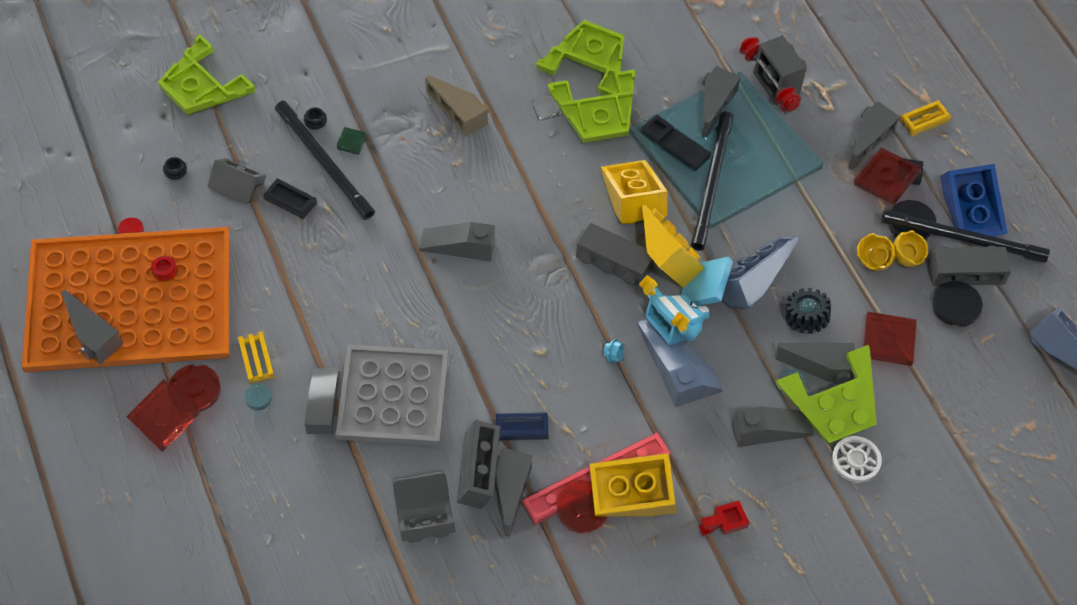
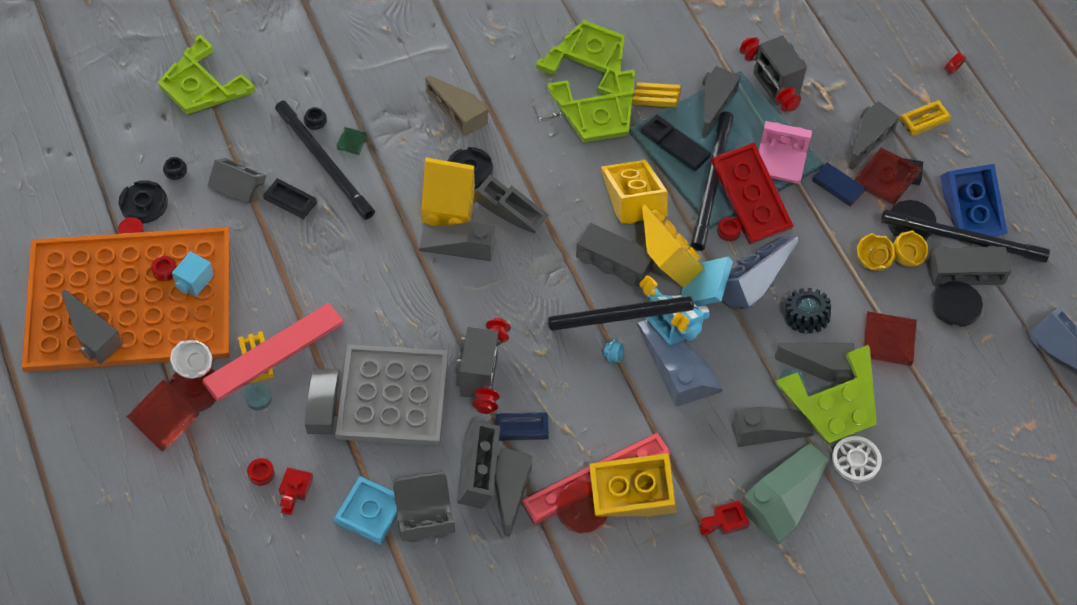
(143, 201): none -> black tile
(191, 359): none -> white hair
(192, 274): none -> medium azure brick
(260, 472): none -> red tile
(272, 352): none -> coral tile
(293, 487): none -> red plate
(368, 510): none -> medium azure tile
(447, 193): none -> yellow slope
(475, 157): none -> black tile
(478, 363): none -> dark grey brick
(510, 205): none -> dark grey slope
(621, 313): none -> black axle
(655, 93): none -> yellow tile
(729, 229): none -> red tile
(752, 193): none -> red tile
(784, 151): none -> bright pink bracket
(784, 493): none -> sand green wedge
(838, 184): none -> dark blue tile
(955, 63): none -> red tile

